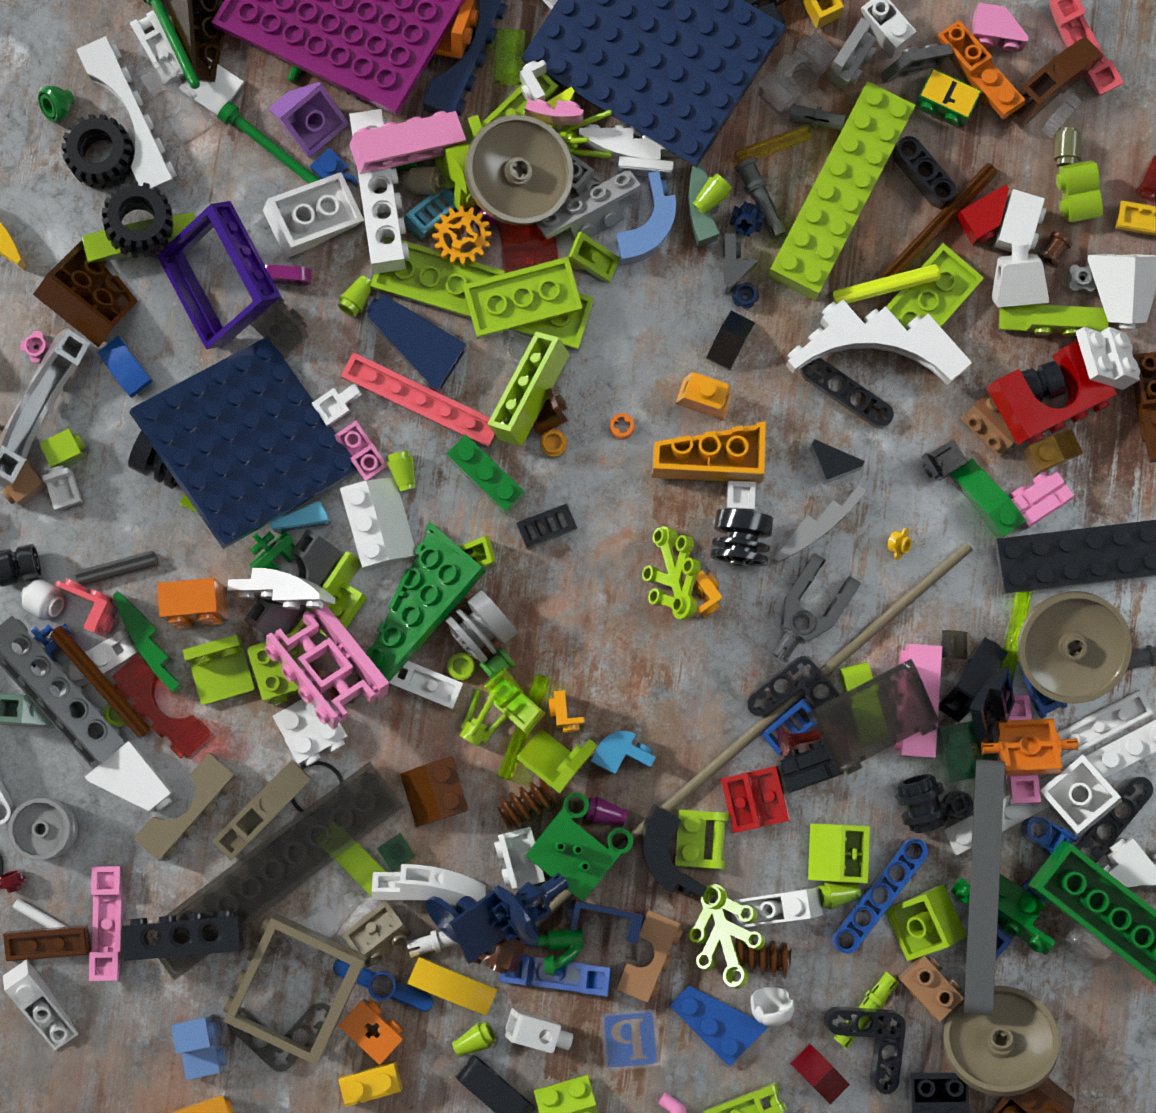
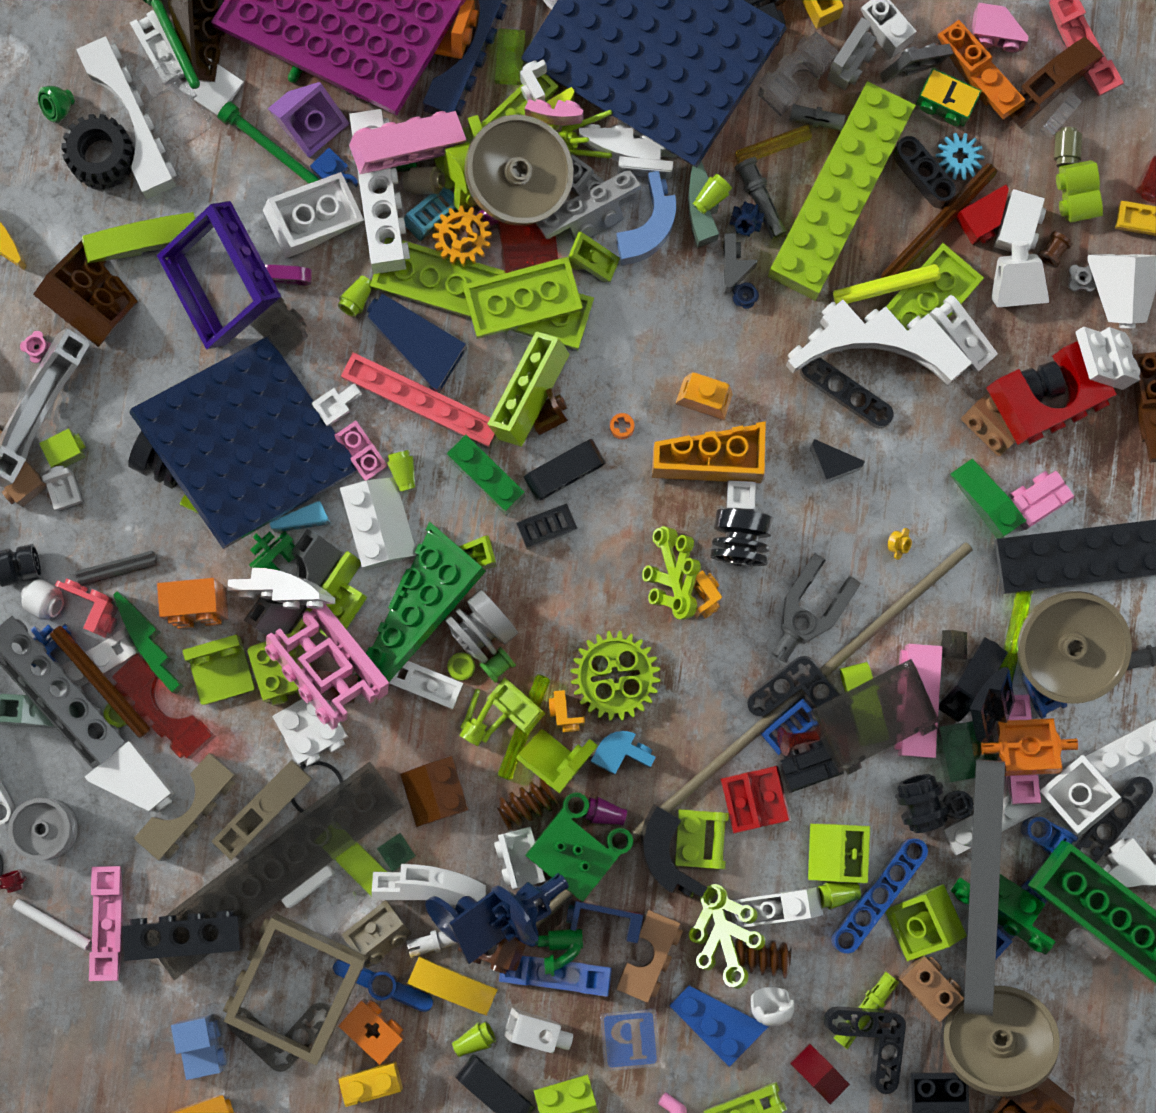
(39, 1004): white slope -> none
(47, 943): reddish brown tile -> none
(124, 366): blue slope -> none
(131, 199): black tyre -> none
(308, 887): none -> white tile
(505, 687): clear neon green plate -> none
(553, 443): light orange plate -> none
(564, 470): none -> black beam
(611, 650): none -> lime gear
(730, 340): black slope -> none
(812, 530): light grey slope -> none
(944, 461): black bracket -> none
(952, 163): none -> medium azure gear
(964, 333): none -> white plate
(1051, 319): lime bracket -> none
(1052, 452): pearl gold slope -> none
(1106, 722): white tile -> none

